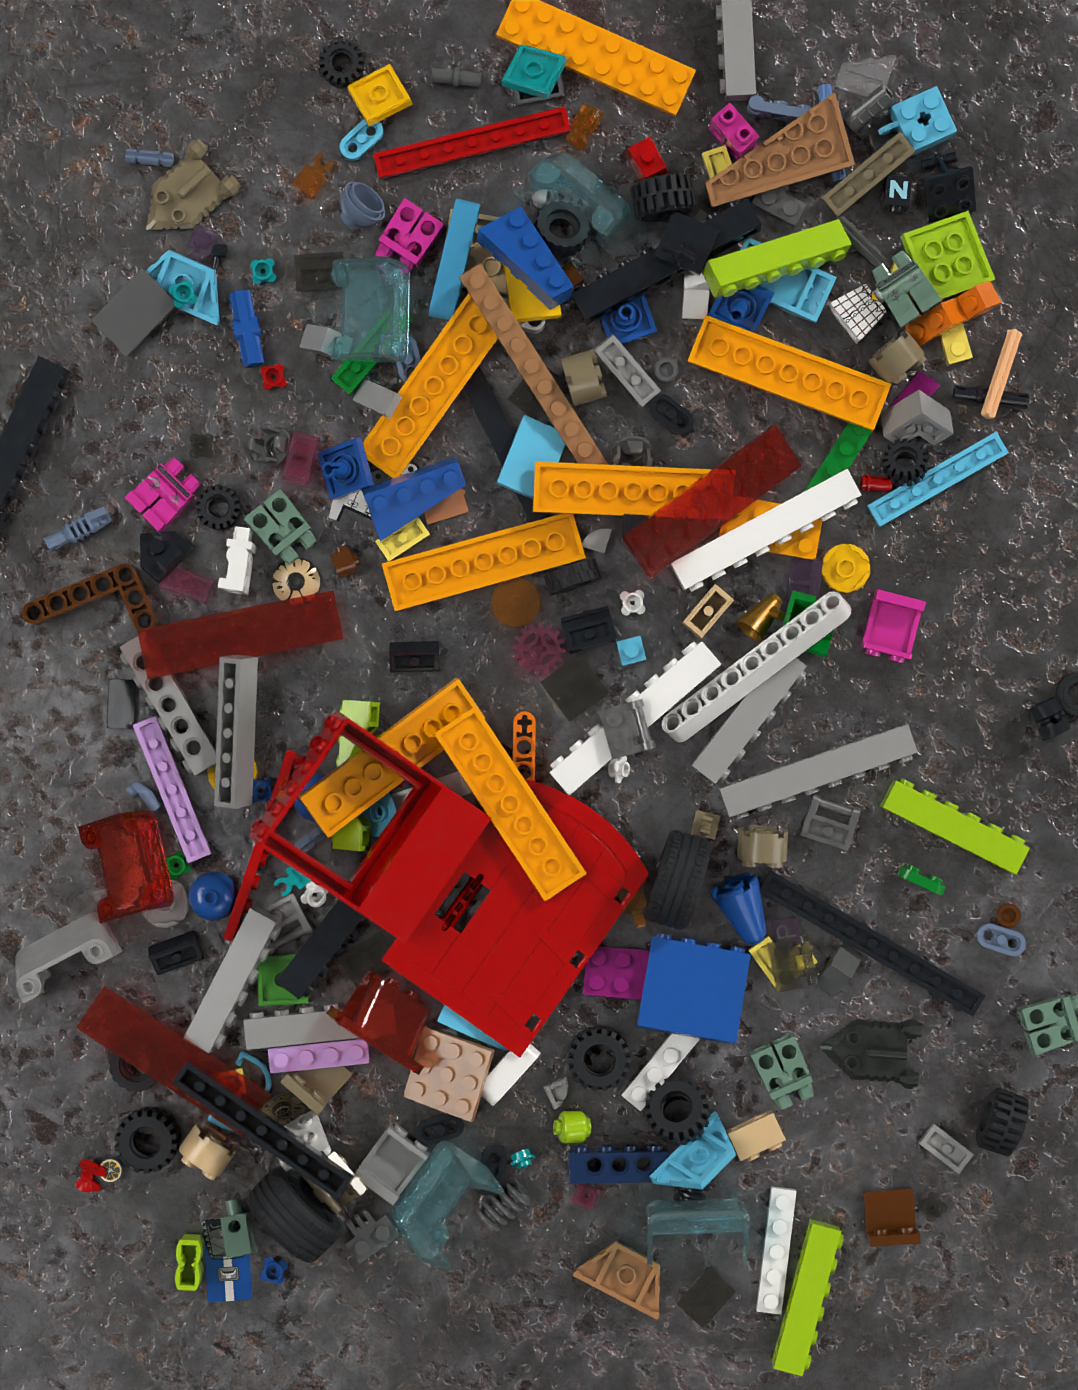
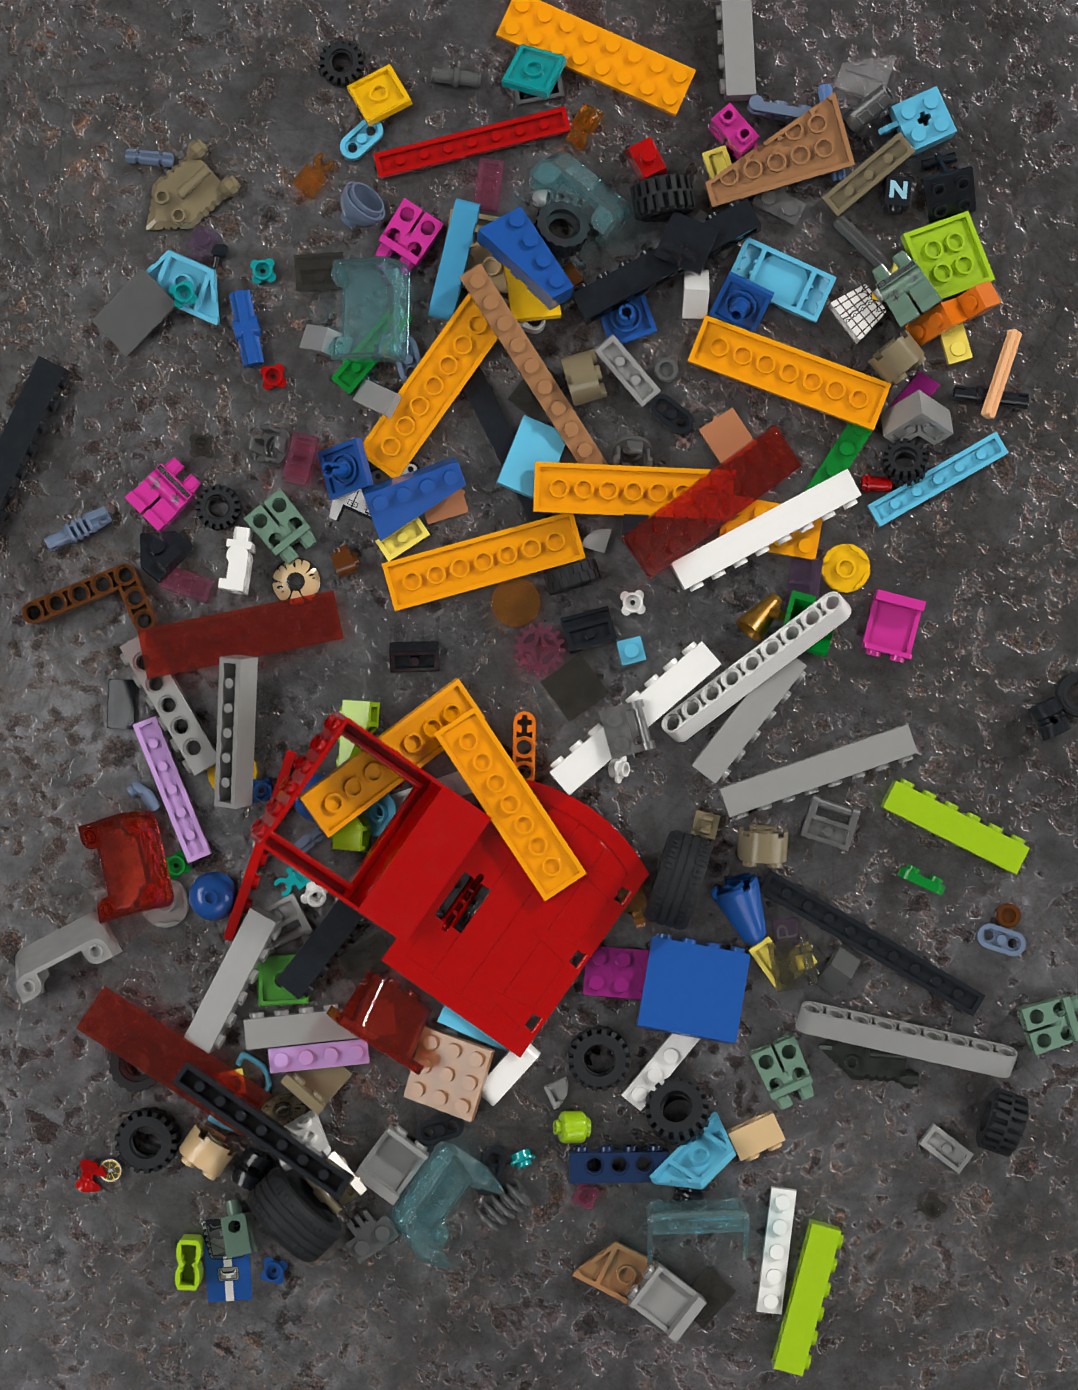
(175, 952): black slope -> none
(247, 1176): none -> black wheel
(489, 184): none -> clear pink plate
(665, 1300): none -> light grey panel
(707, 611): tan brick -> none
(725, 434): none -> nougat piece
(776, 259): lime brick -> none
(890, 1217): reddish brown bracket -> none
(906, 1039): none -> light grey beam

